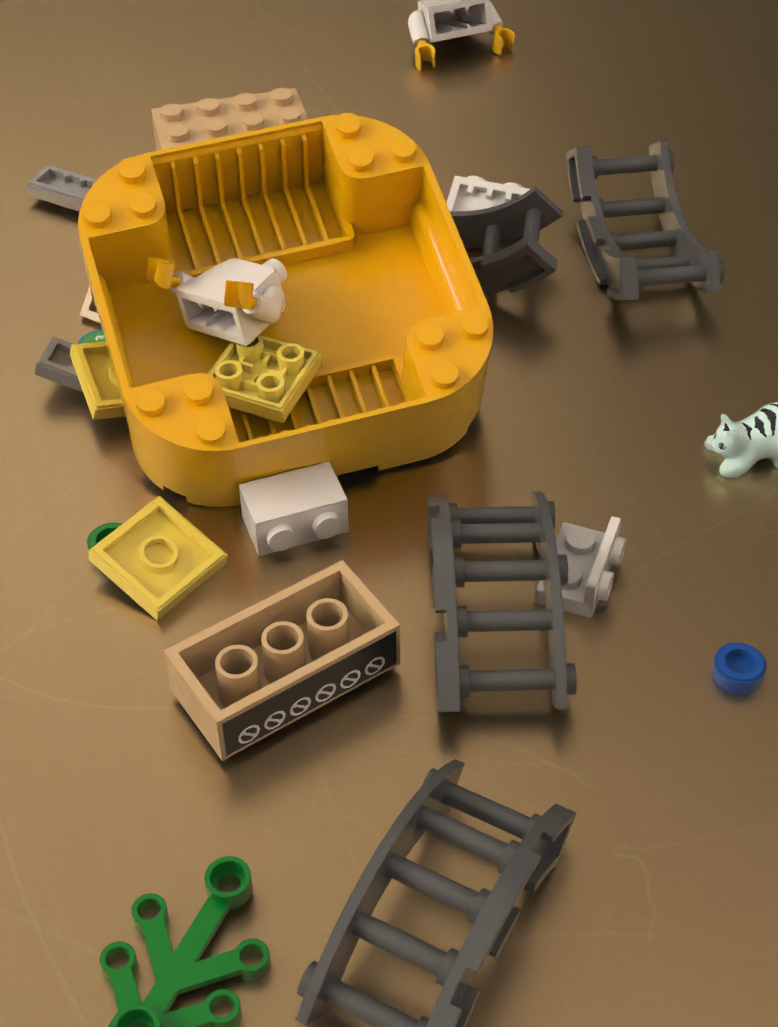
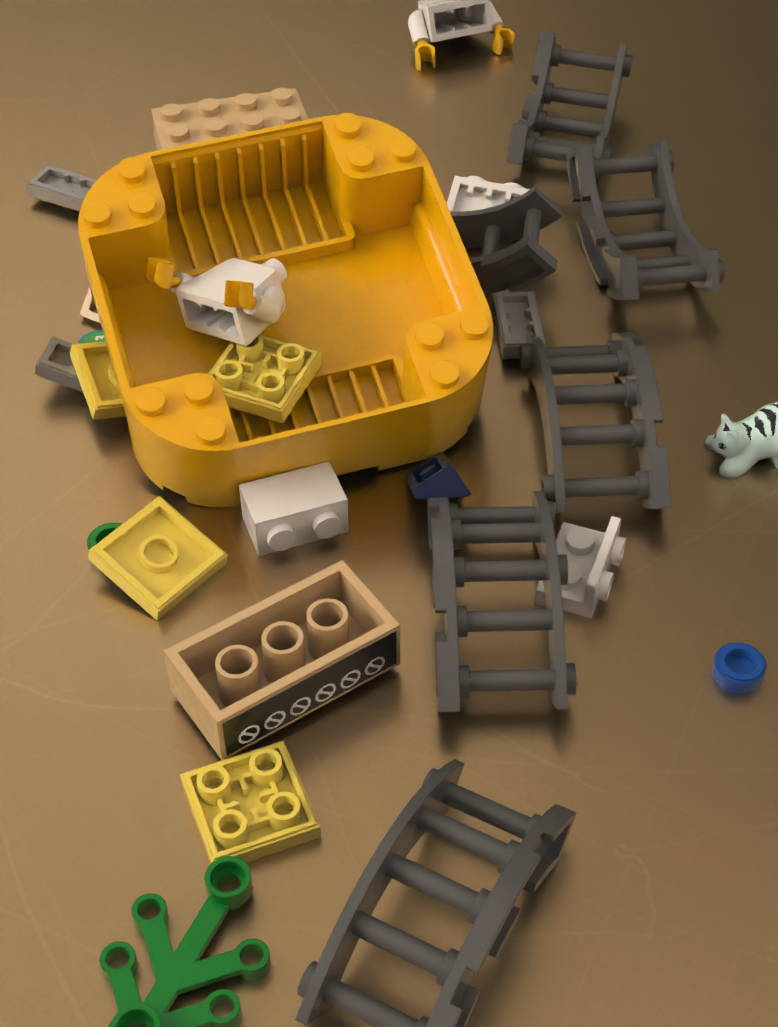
(250, 804): none -> light yellow tile
(436, 479): none -> dark blue slope
(515, 320): none -> light grey plate
(525, 135): none -> dark grey fence
(638, 390): none -> dark grey fence

